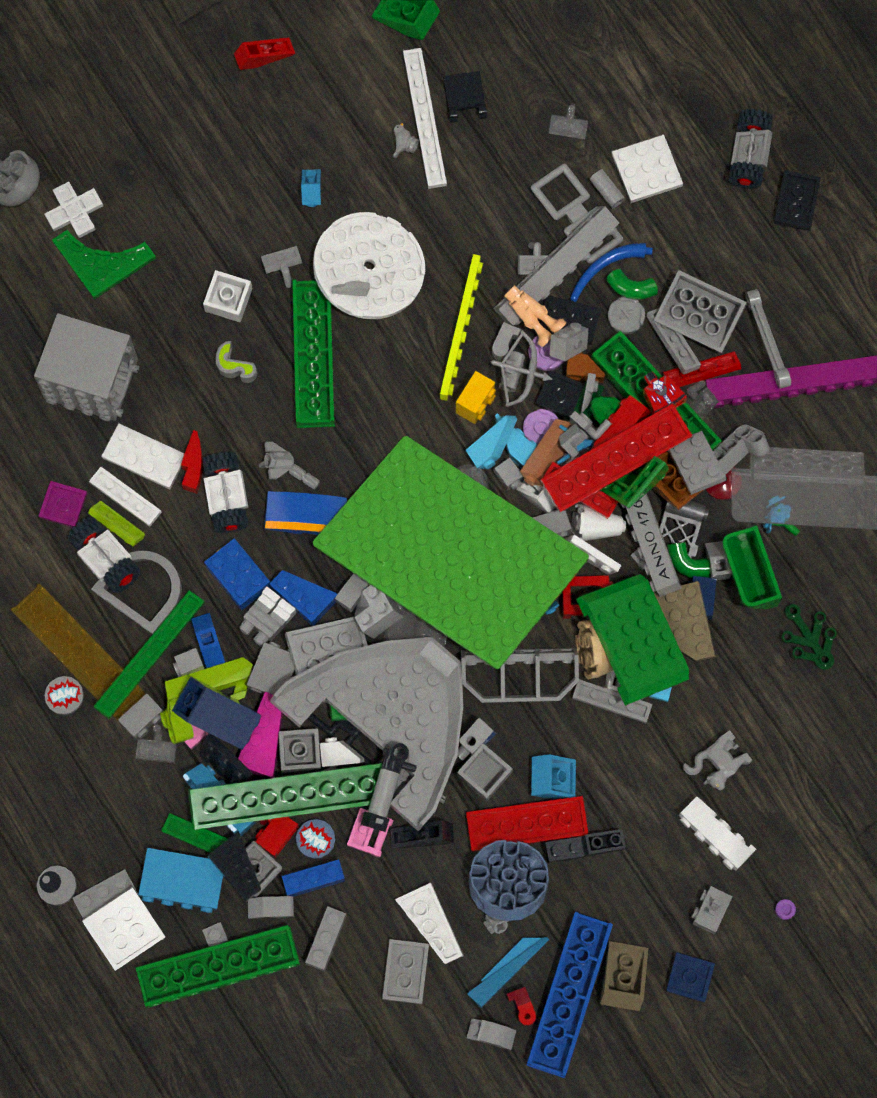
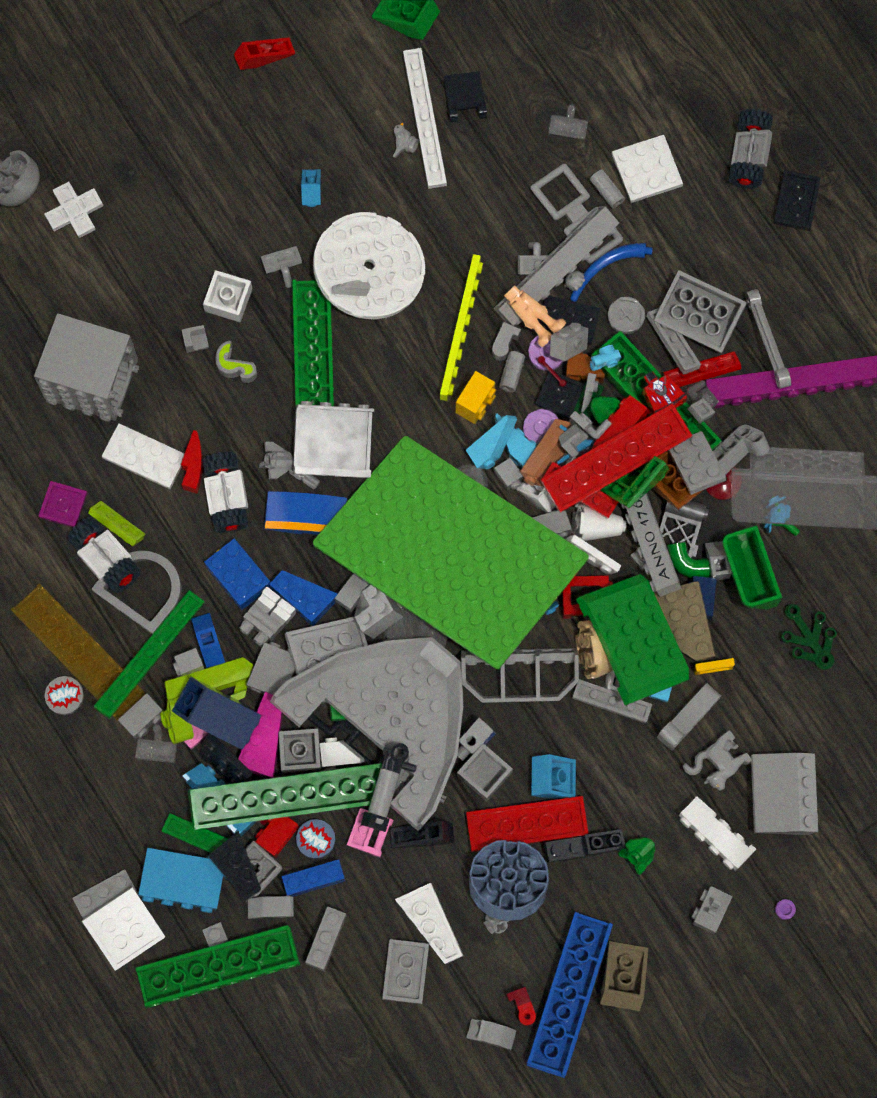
(56, 885): light grey tile -> none
(98, 268): green plate -> none
(125, 496): white plate -> none
(195, 338): none -> light grey panel
(332, 440): none -> panel
(506, 969): dark azure wedge -> none
(510, 368): light grey piece -> none
(541, 360): none -> dark red hinge
(574, 280): none -> light grey animal
(607, 357): none -> medium azure plate
(631, 289): green cylinder -> none
(639, 852): none -> green brick
(688, 717): none -> light grey beam
(690, 977): dark blue plate -> none
(701, 410): none -> light grey plate
(714, 666): none -> yellow tile
(784, 793): none -> light grey slope

